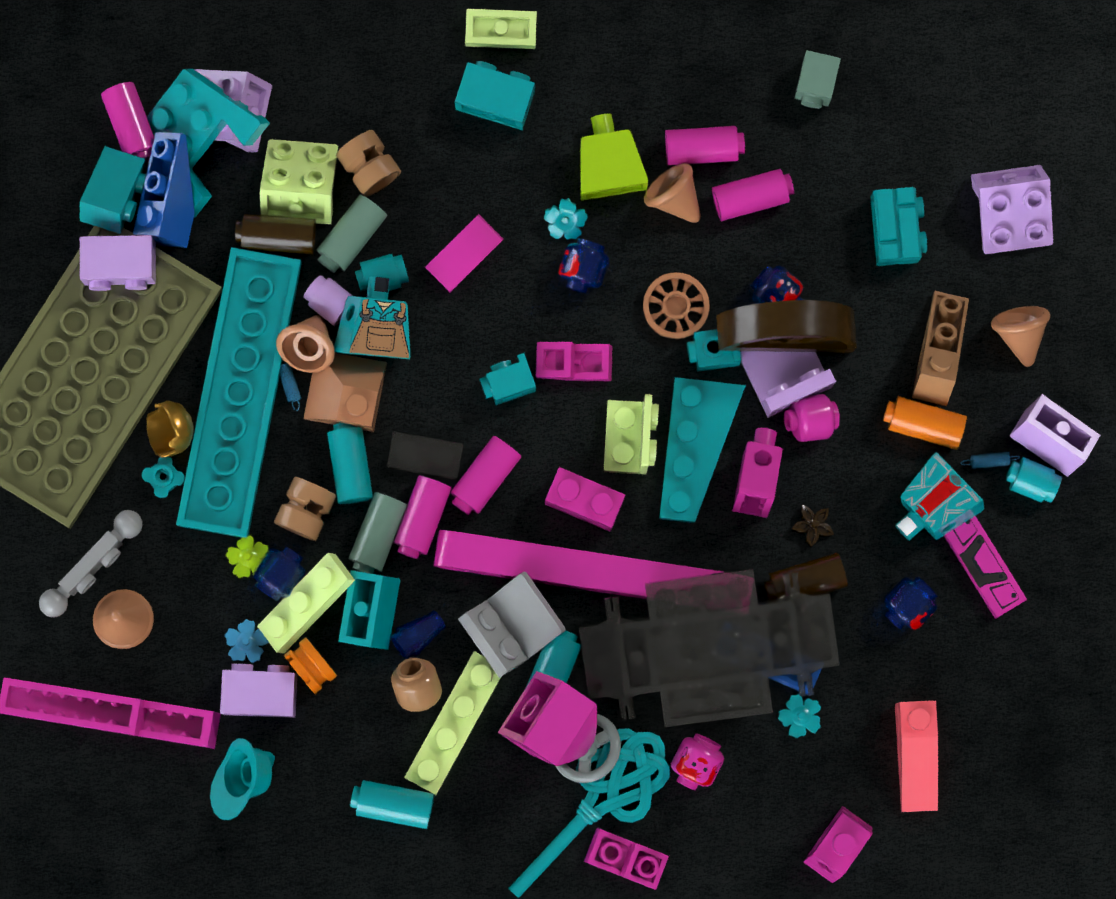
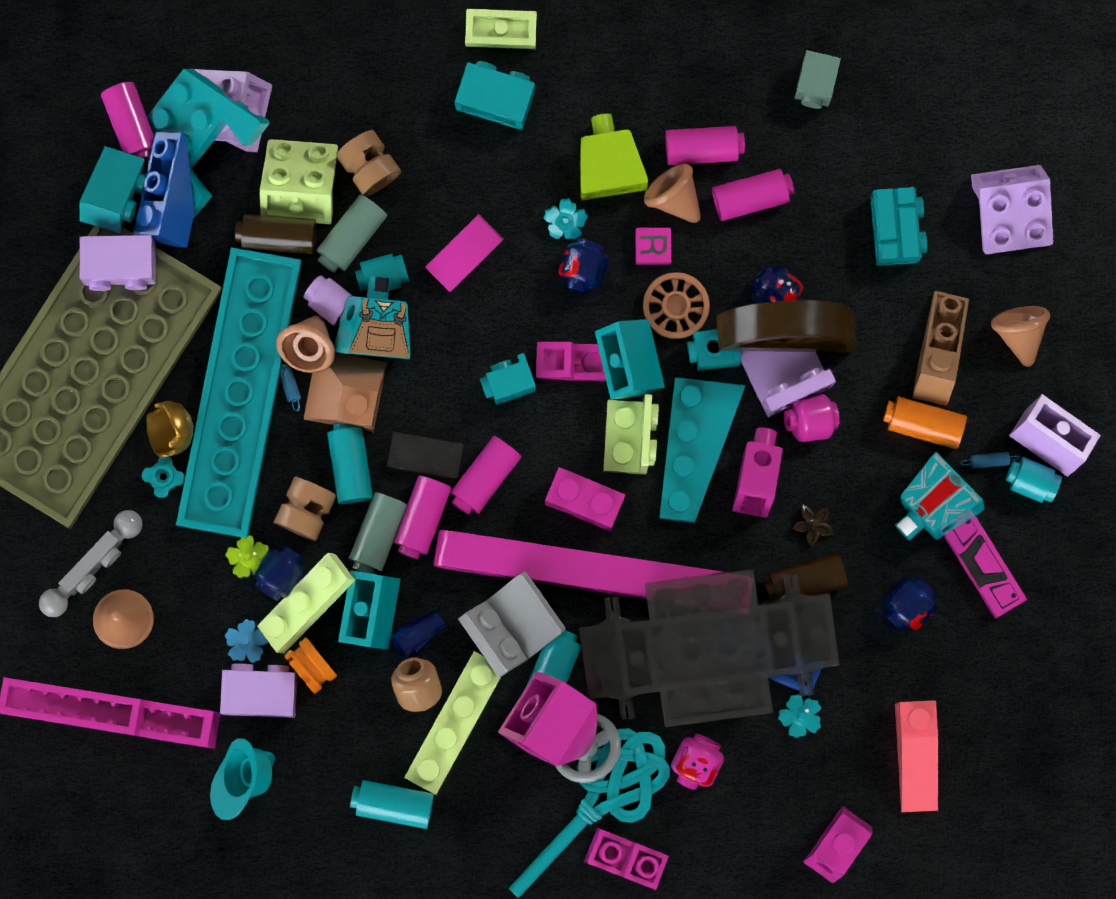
(629, 359): none -> teal brick
(653, 246): none -> dark pink tile

